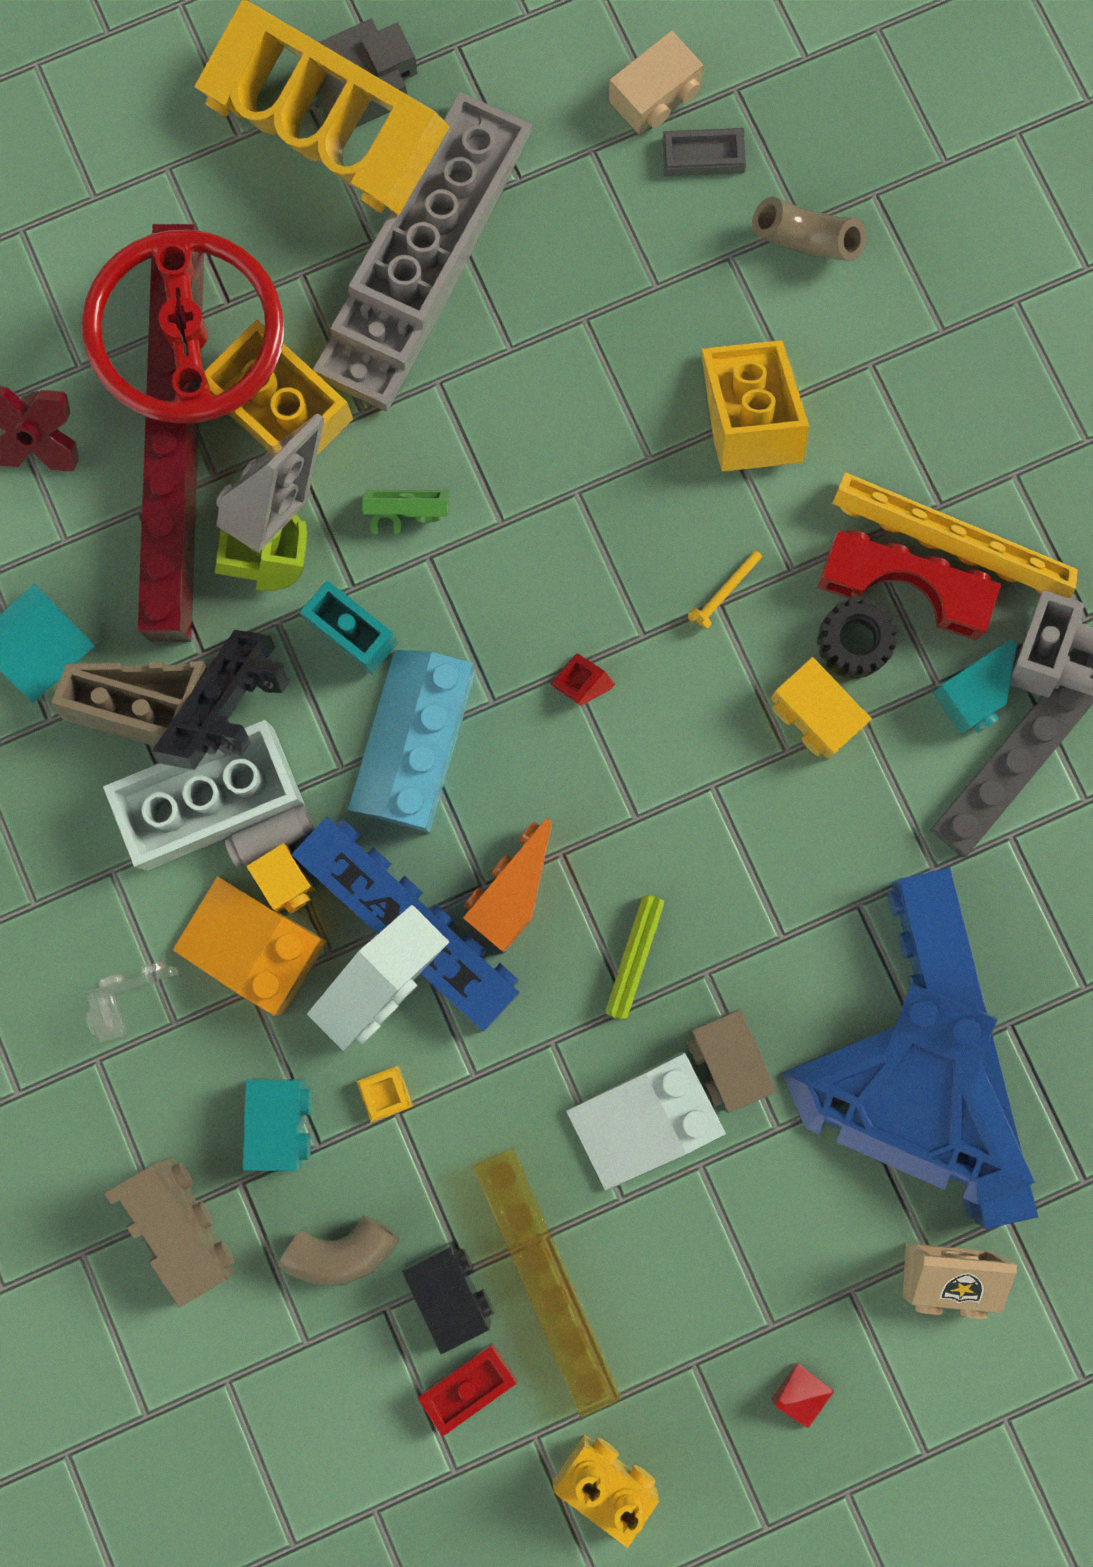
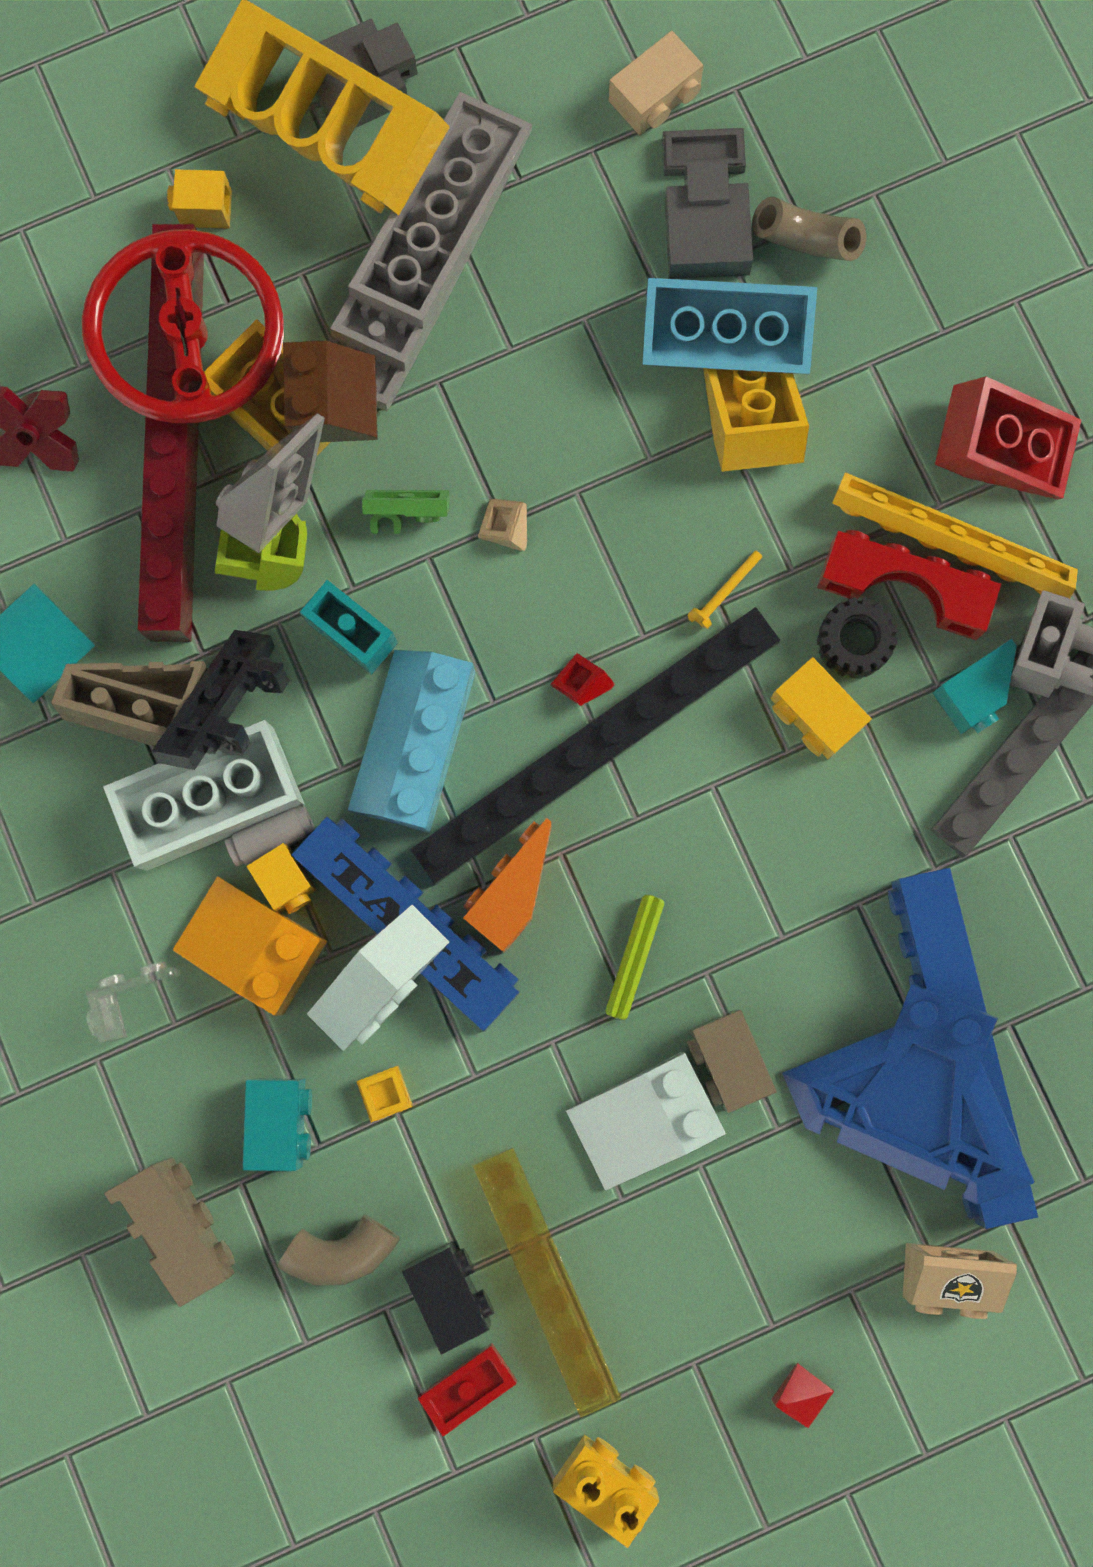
(201, 198): none -> yellow brick
(334, 384): none -> reddish brown slope
(505, 524): none -> tan slope
(595, 746): none -> black plate
(708, 224): none -> dark grey piece
(729, 325): none -> medium azure slope
(1007, 438): none -> red slope

